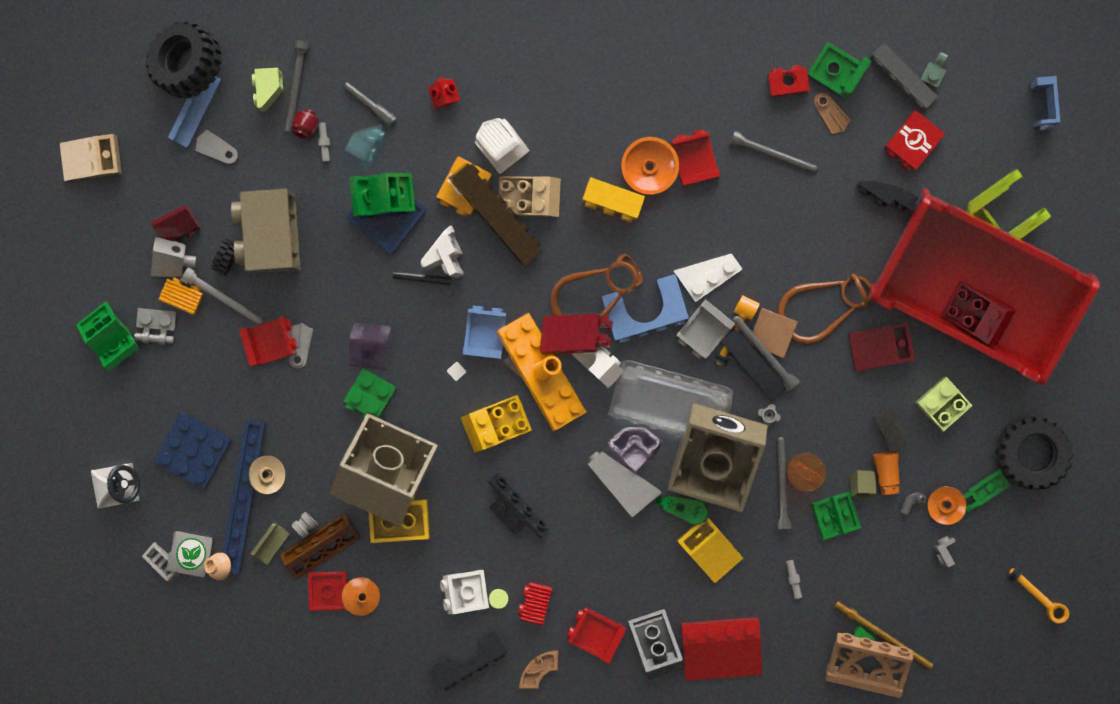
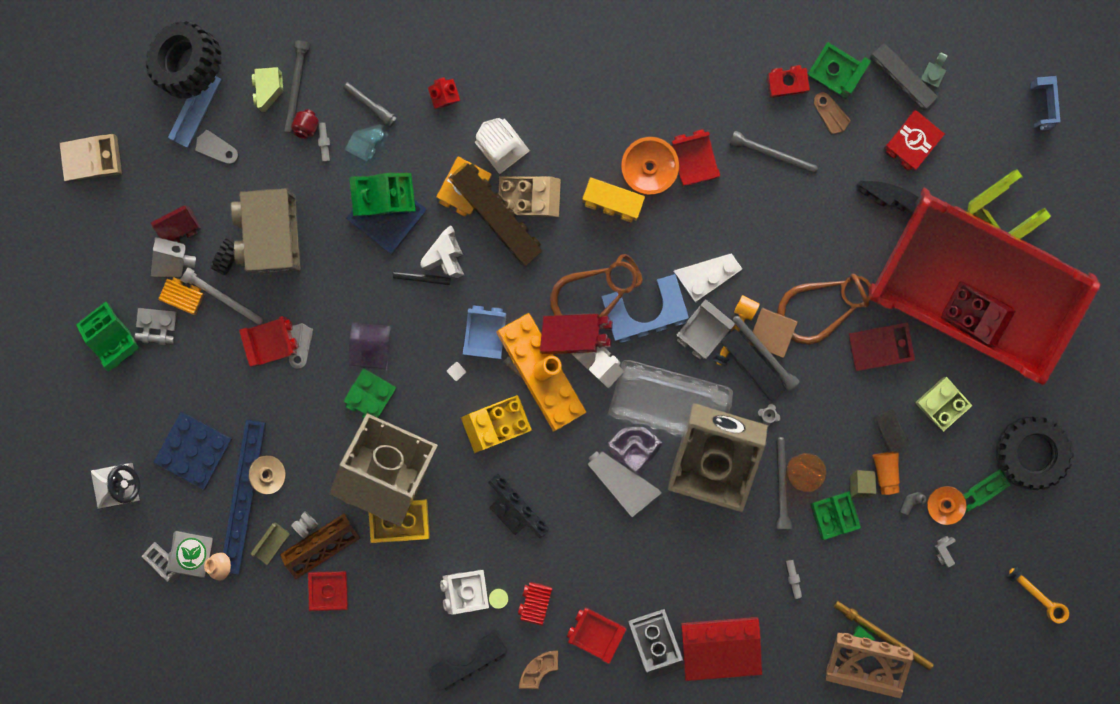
(351, 594): orange dish -> none
(701, 514): green piece -> none
(710, 549): yellow slope -> none

